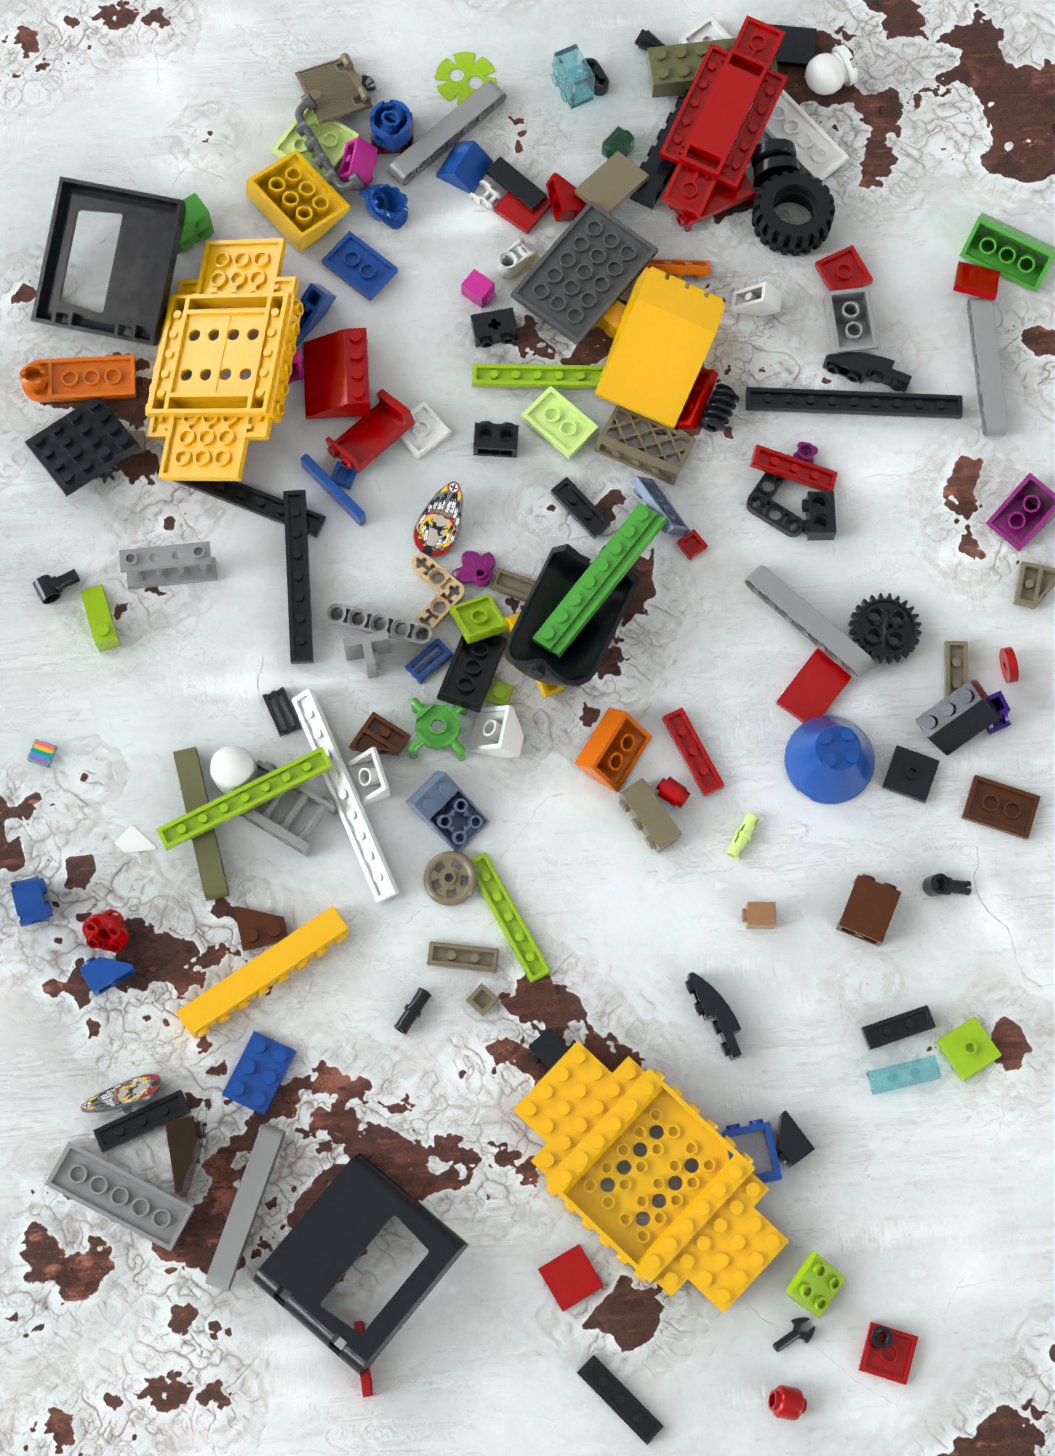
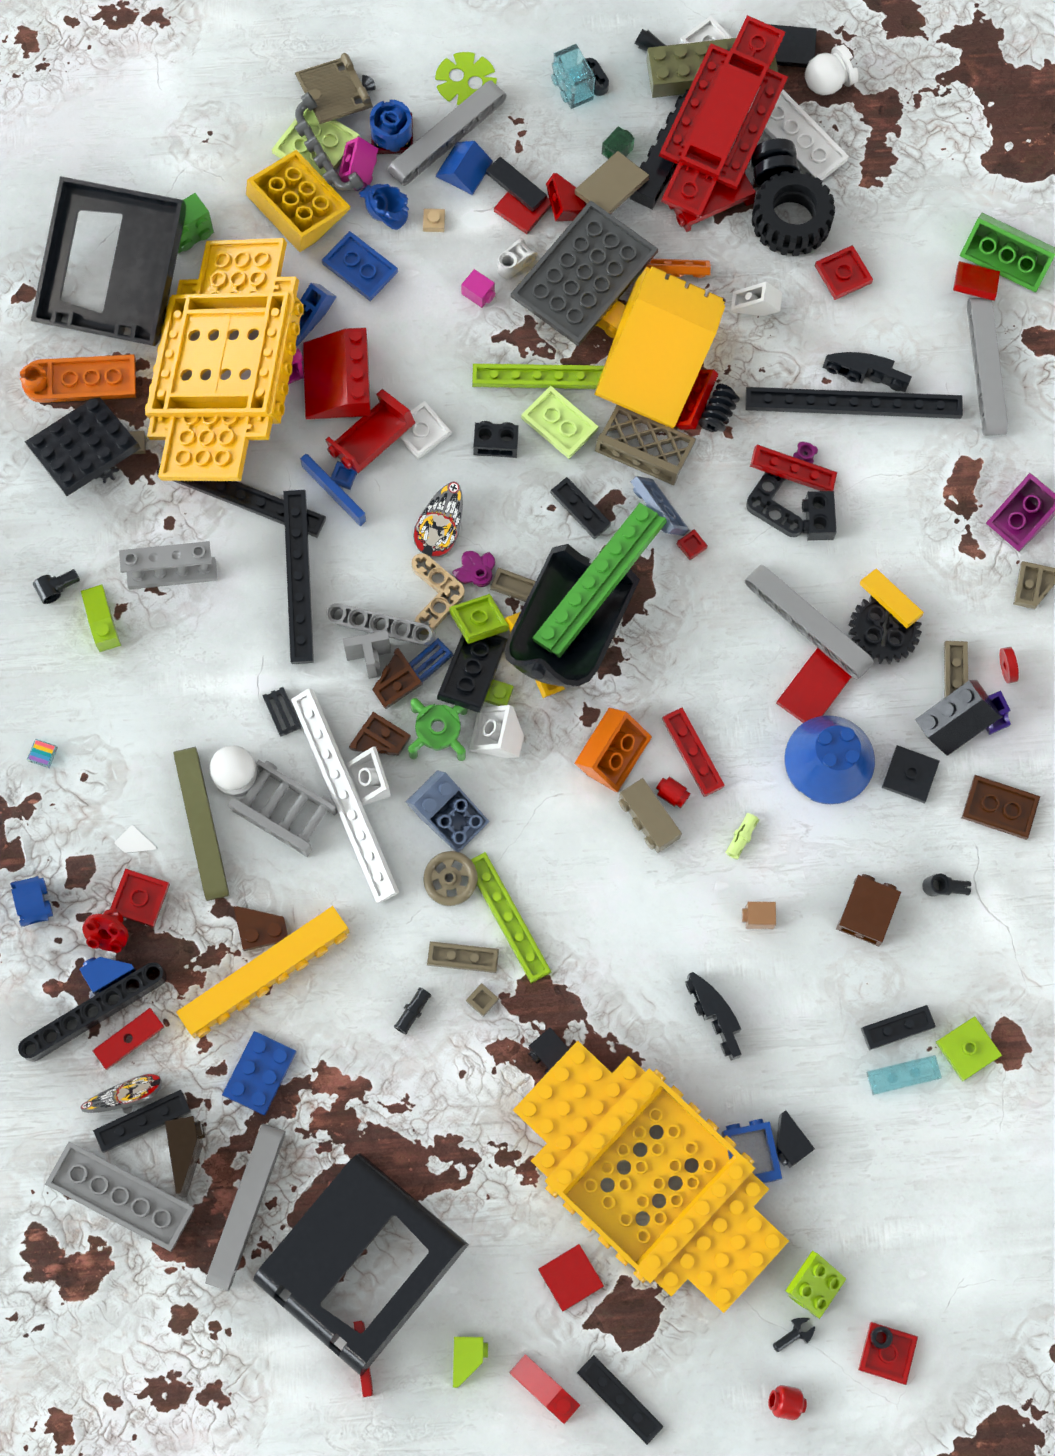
(81, 1012): none -> black beam
(116, 1048): none -> red tile
(140, 897): none -> red plate
(244, 798): lime plate -> none
(396, 680): none -> reddish brown wing
(434, 220): none -> tan plate
(467, 1357): none -> lime slope
(481, 200): white piece -> none
(483, 324): black brick -> none
(544, 1389): none -> slope
(850, 320): light grey slope -> none
(891, 598): none -> yellow tile

